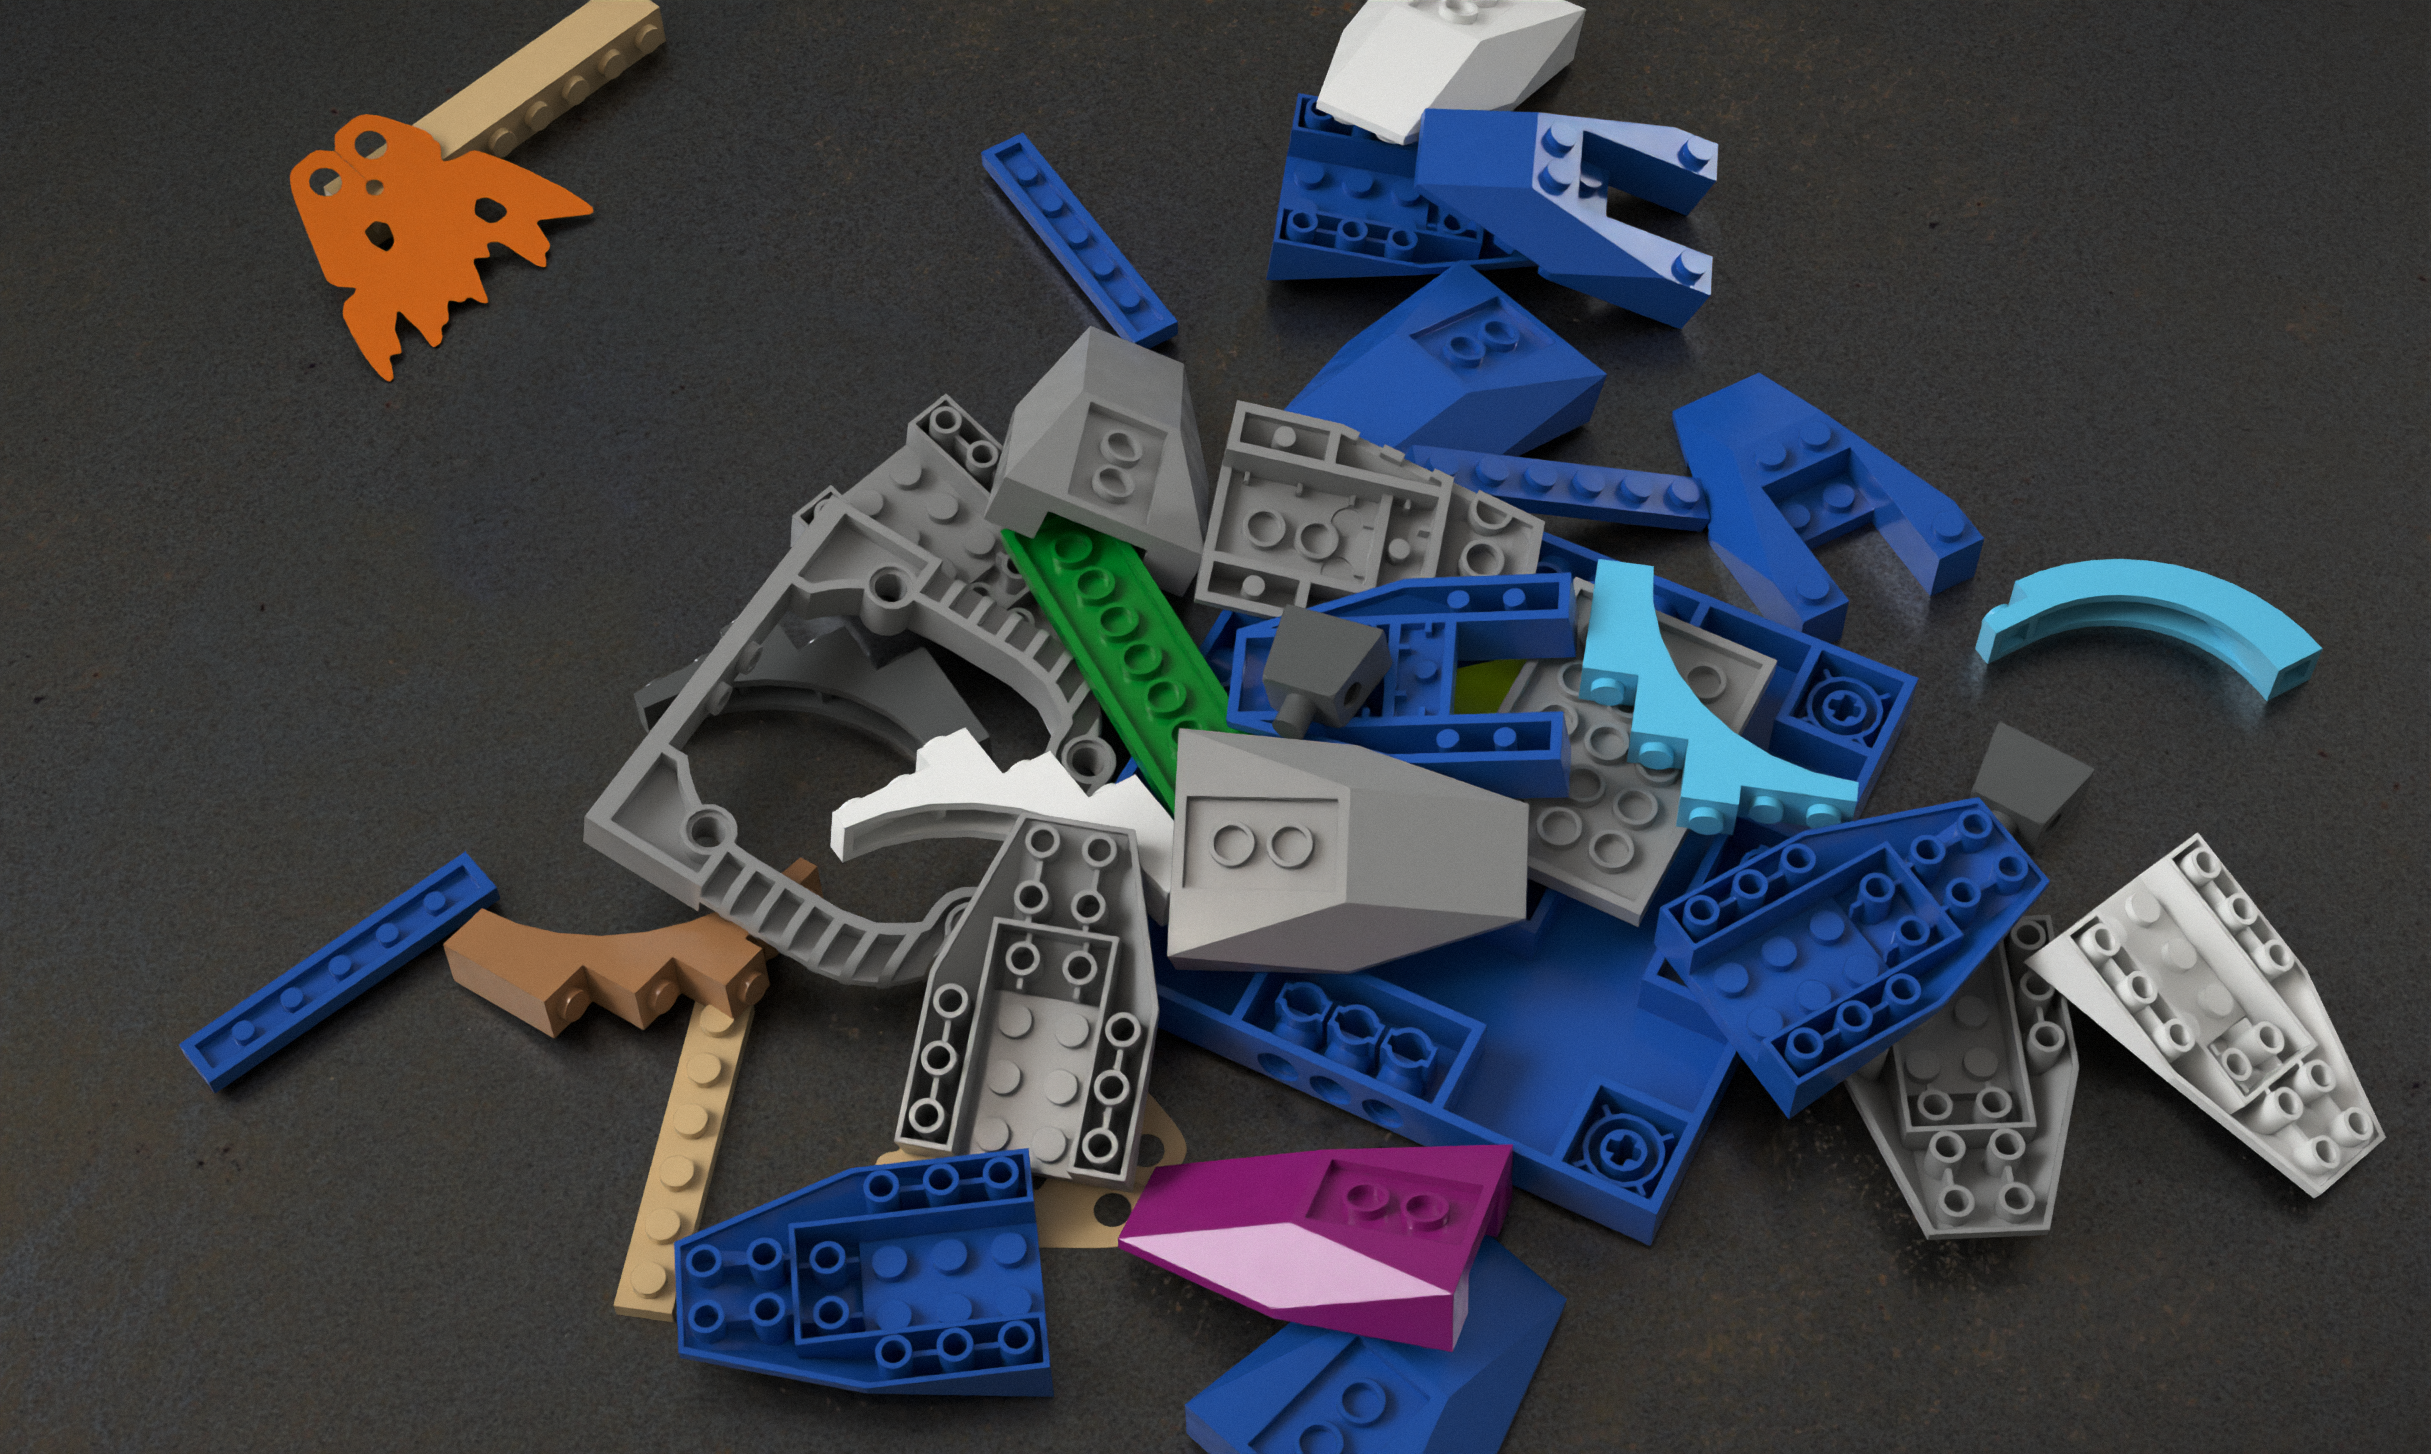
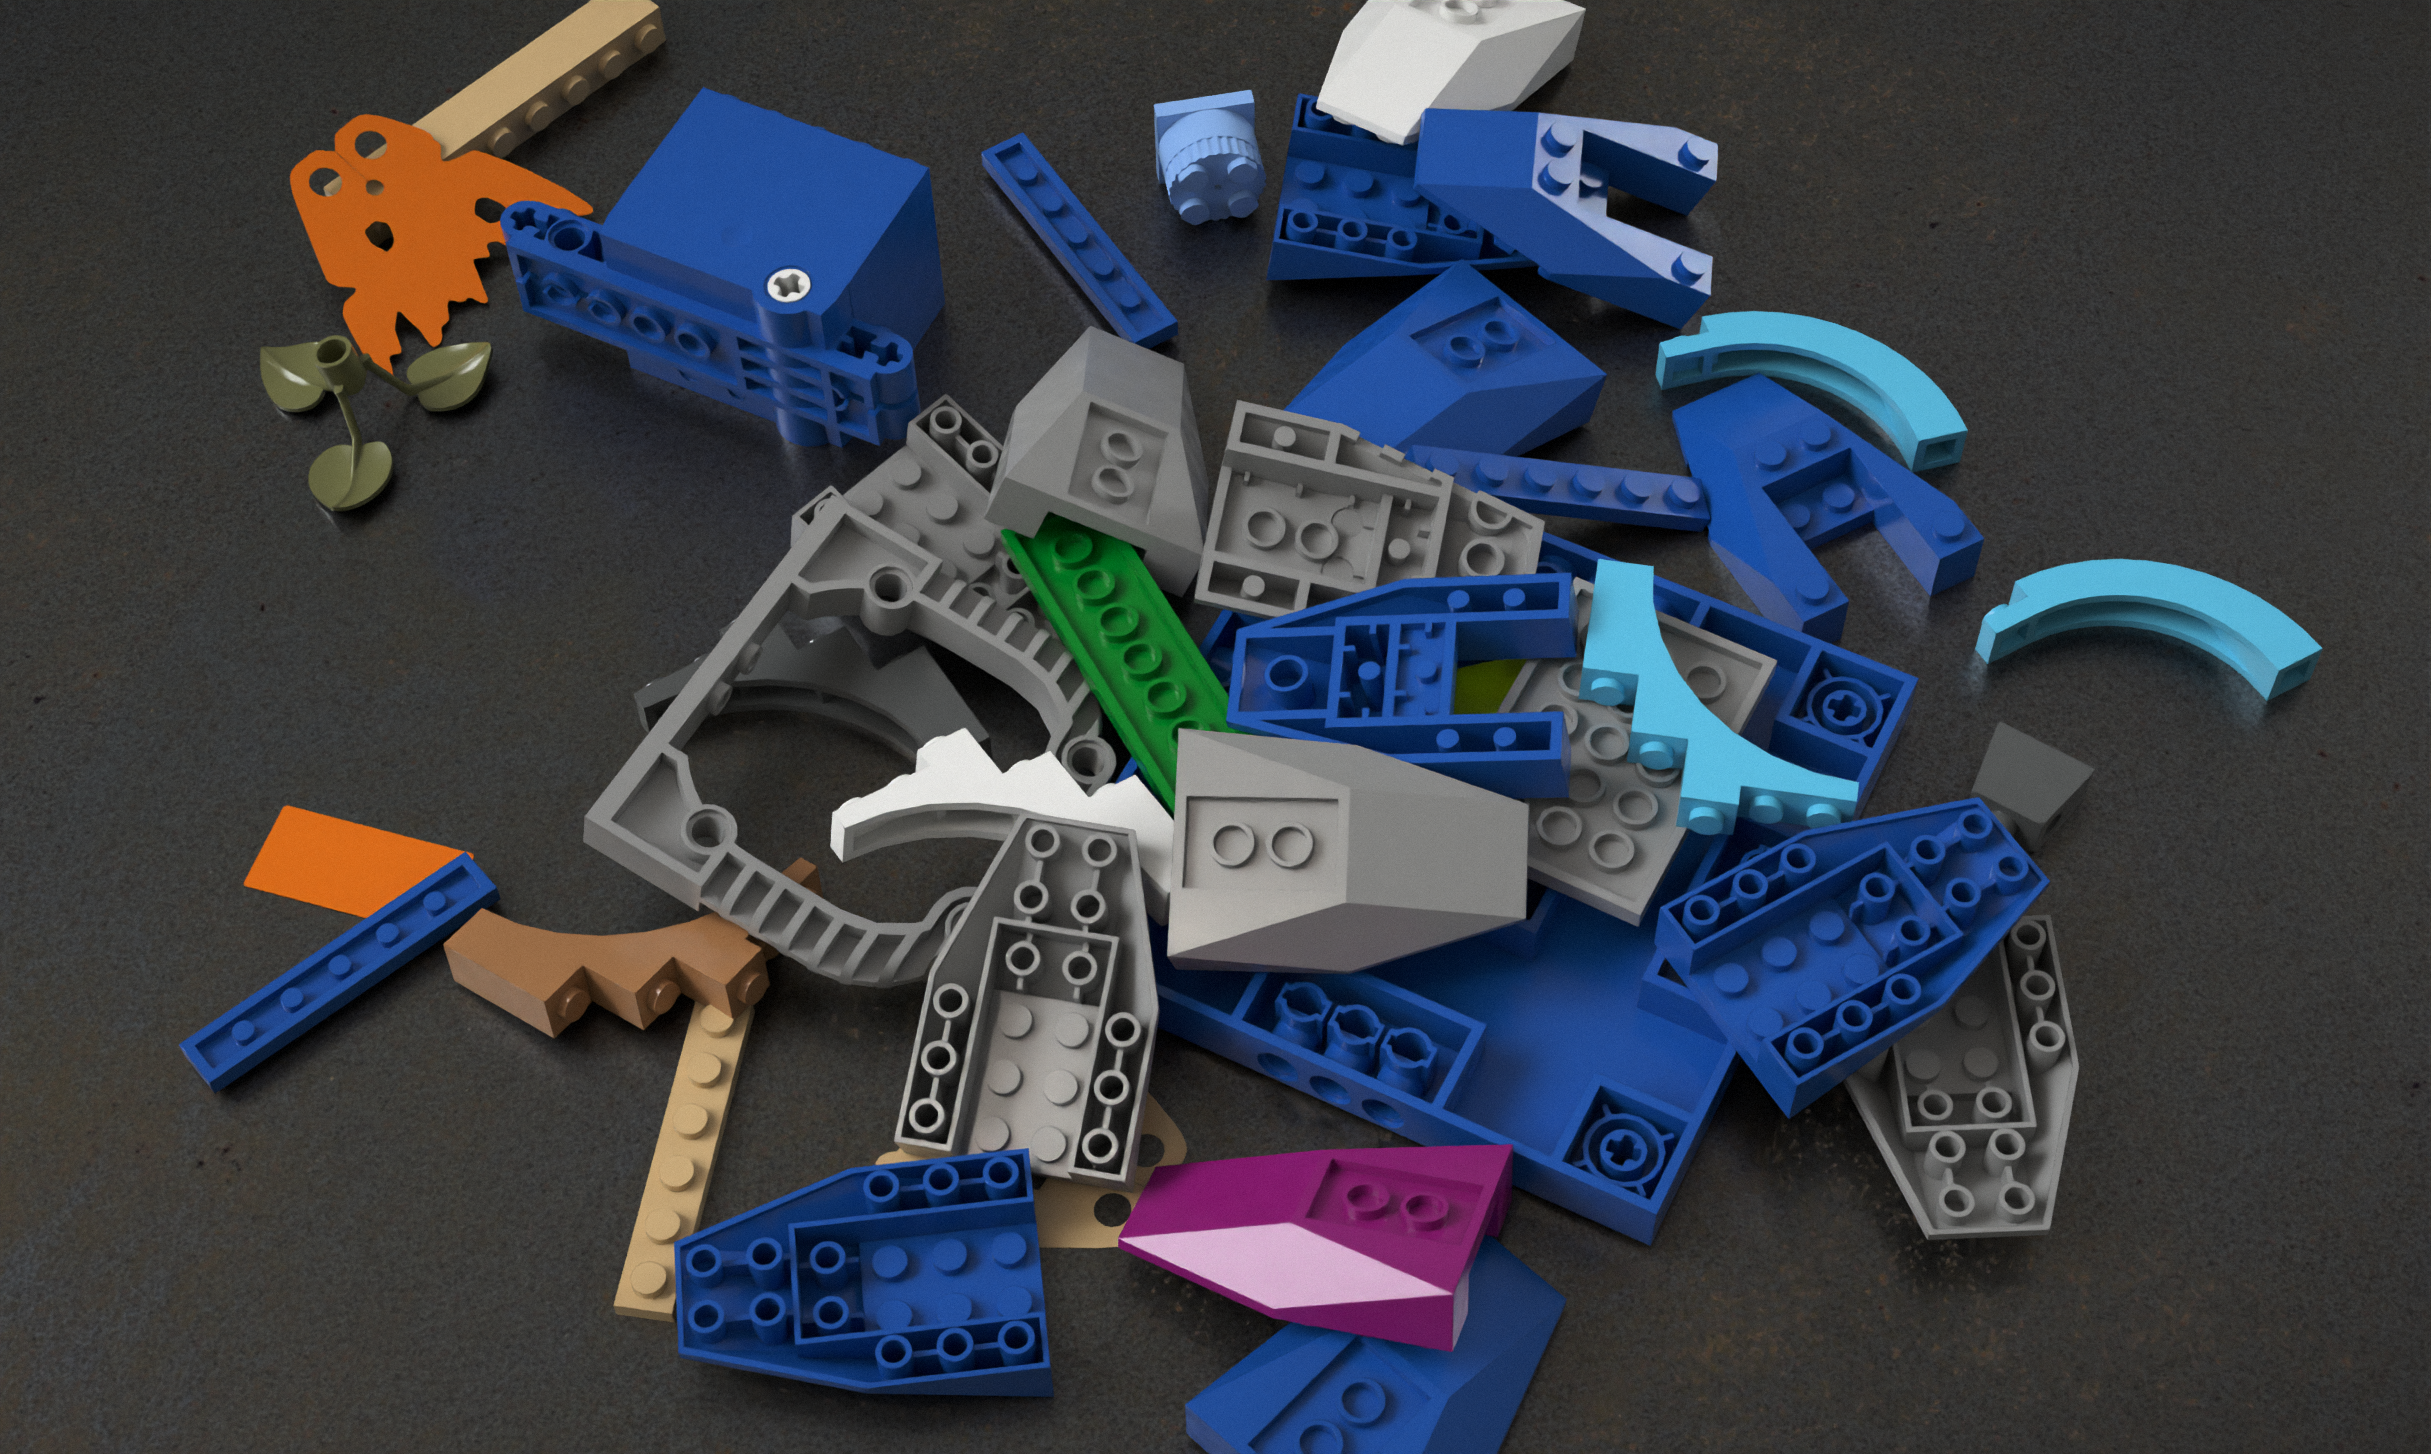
(302, 373): none -> olive plant
(341, 862): none -> orange sticker
(753, 271): none -> blue piece
(1209, 156): none -> light blue piece
(1321, 669): dark grey torso -> none
(1828, 358): none -> medium azure arch
(2219, 1011): white wedge -> none

